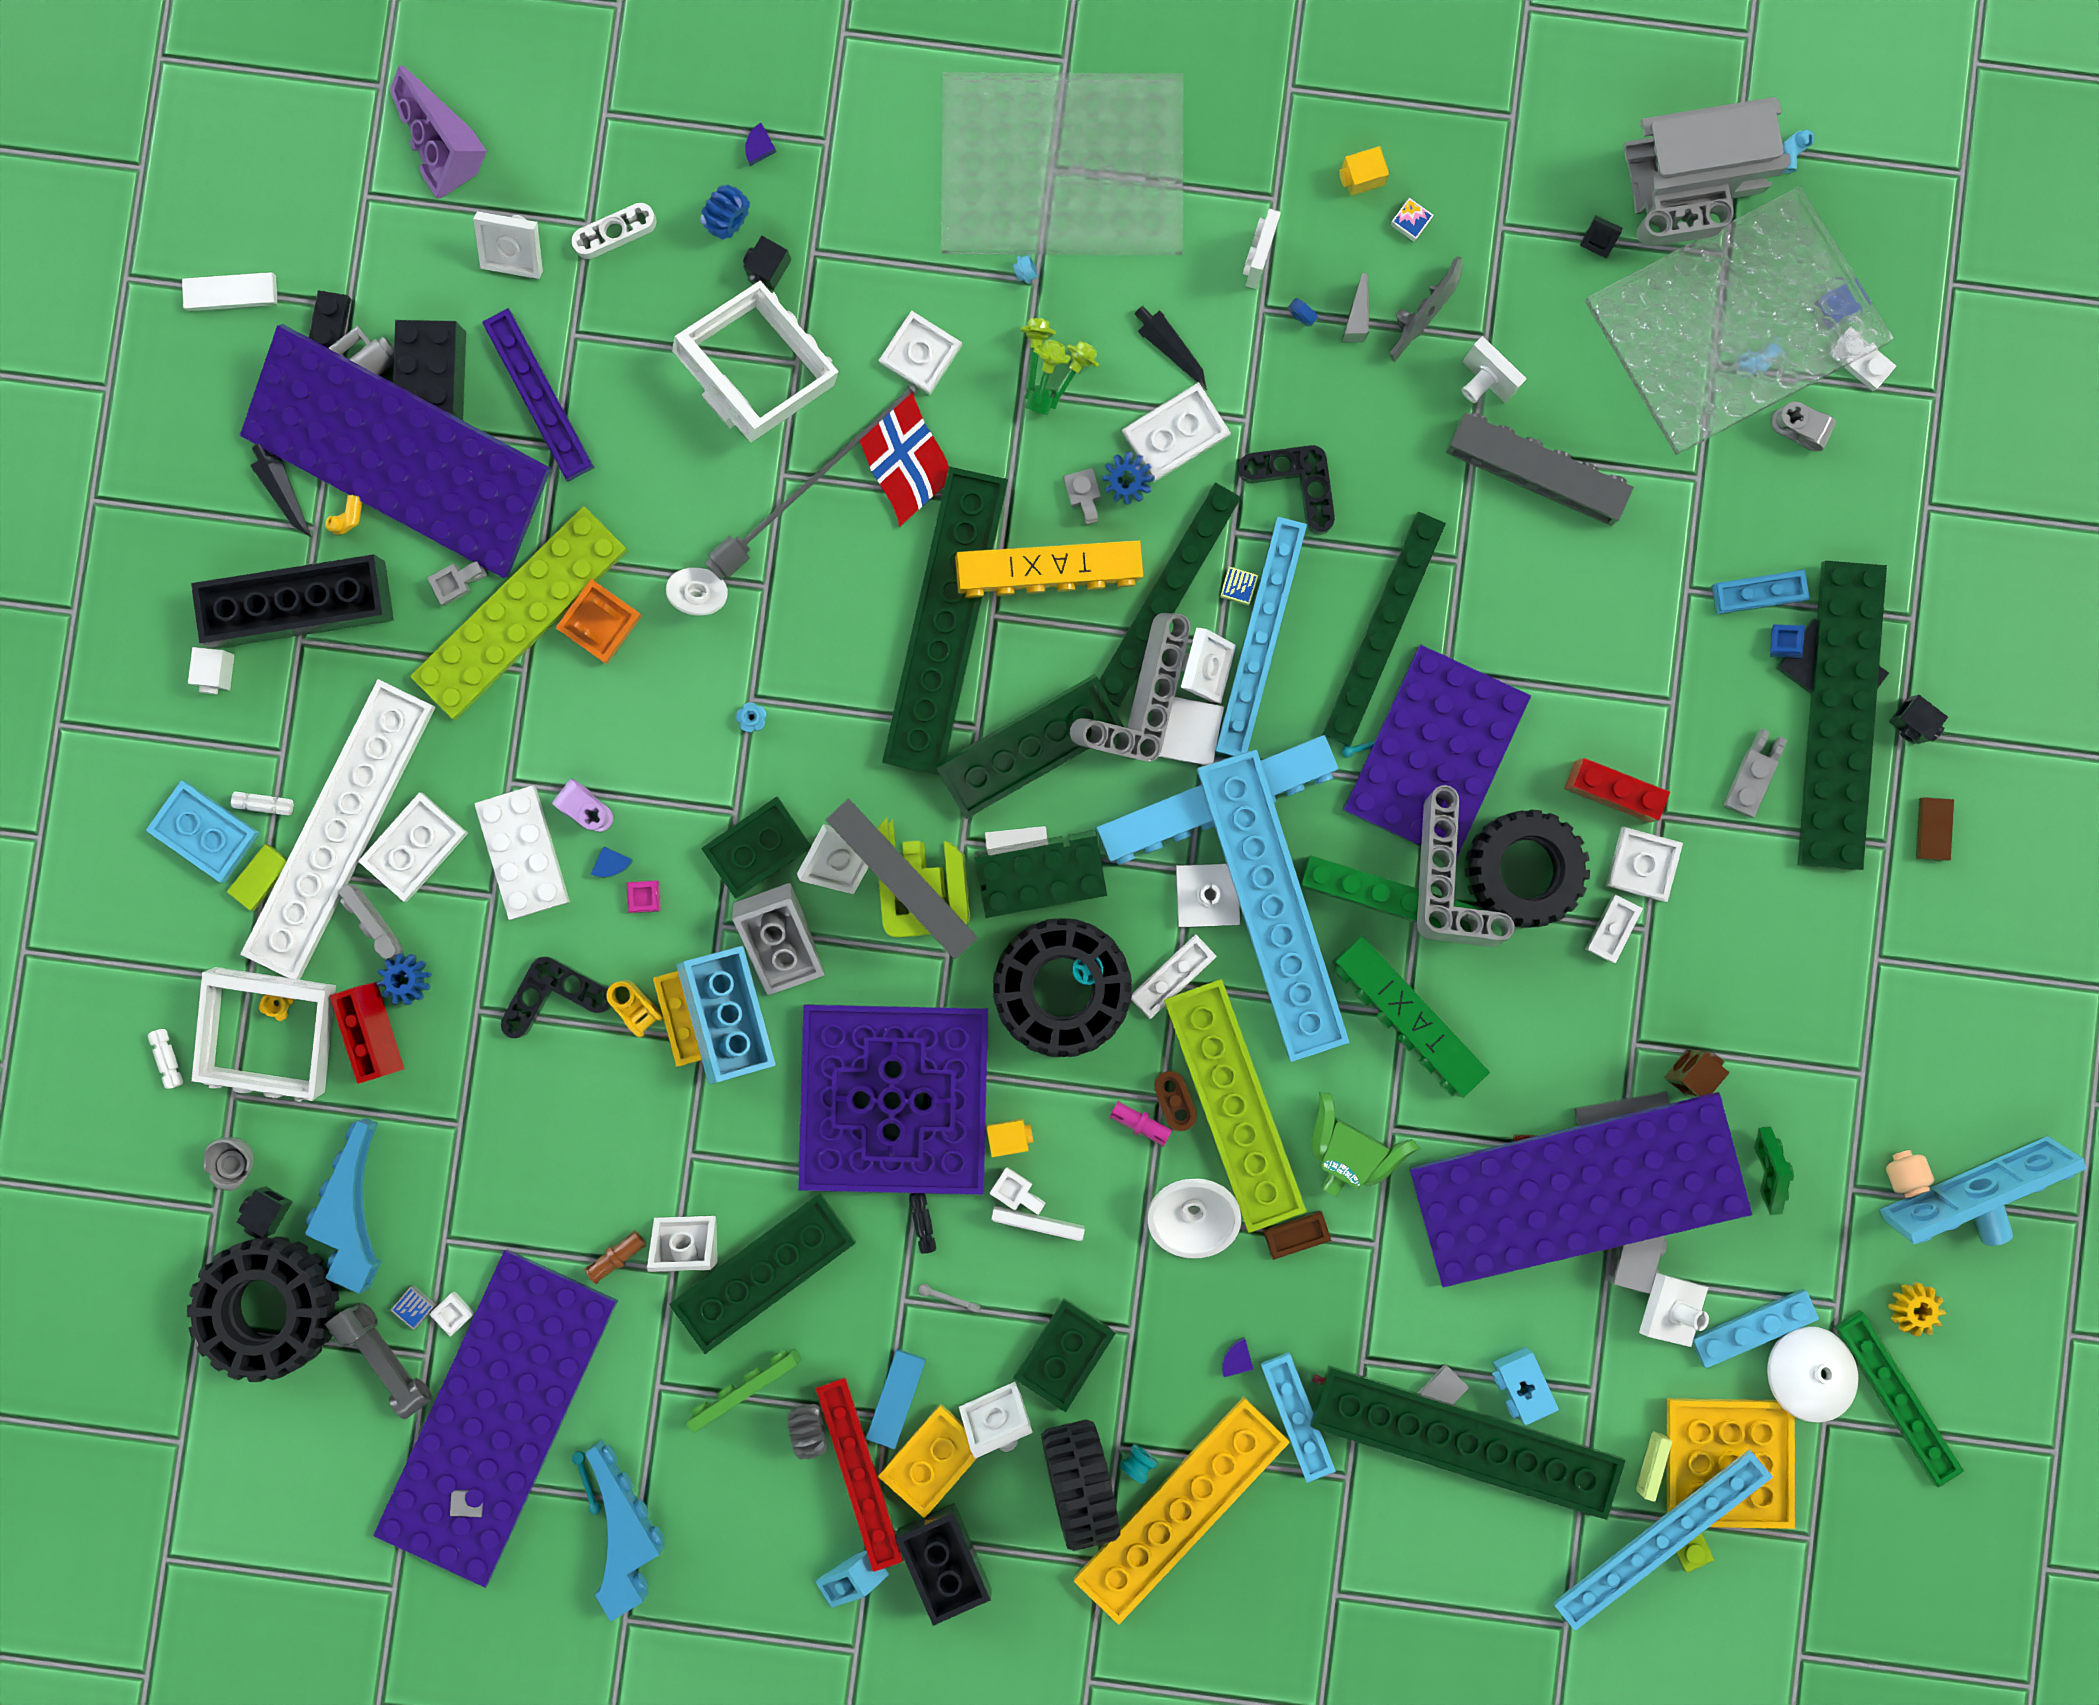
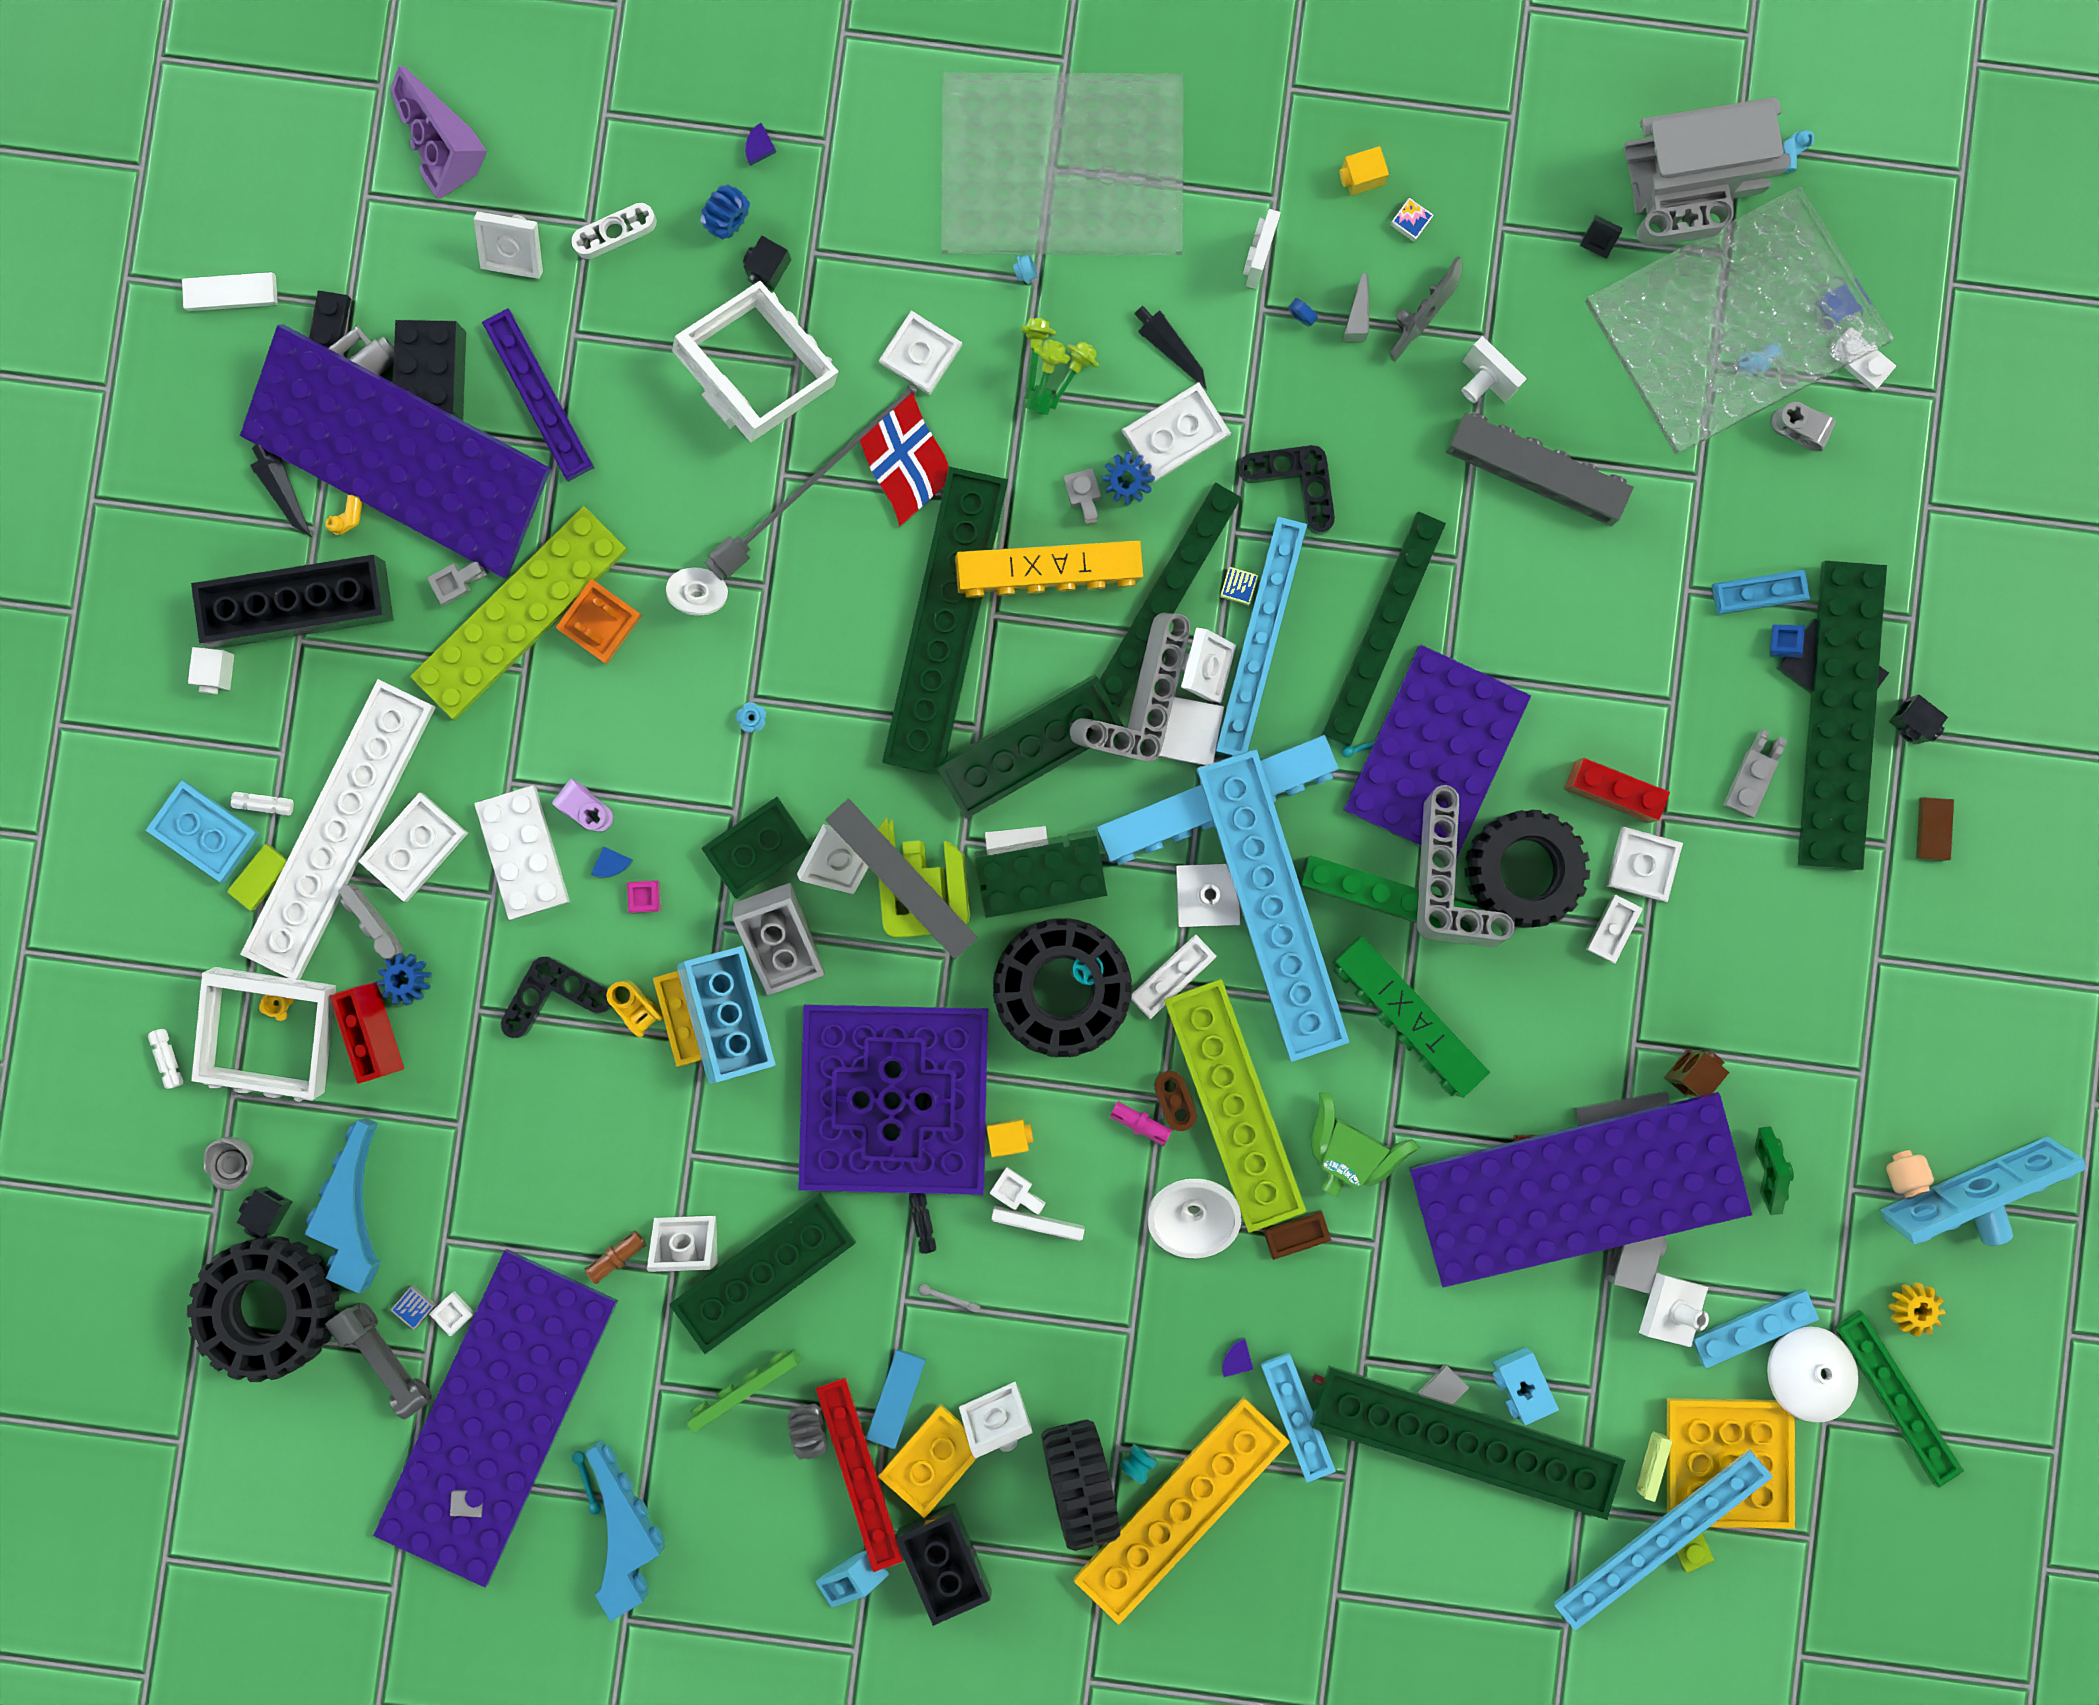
(1064, 1355): dark green plate -> none

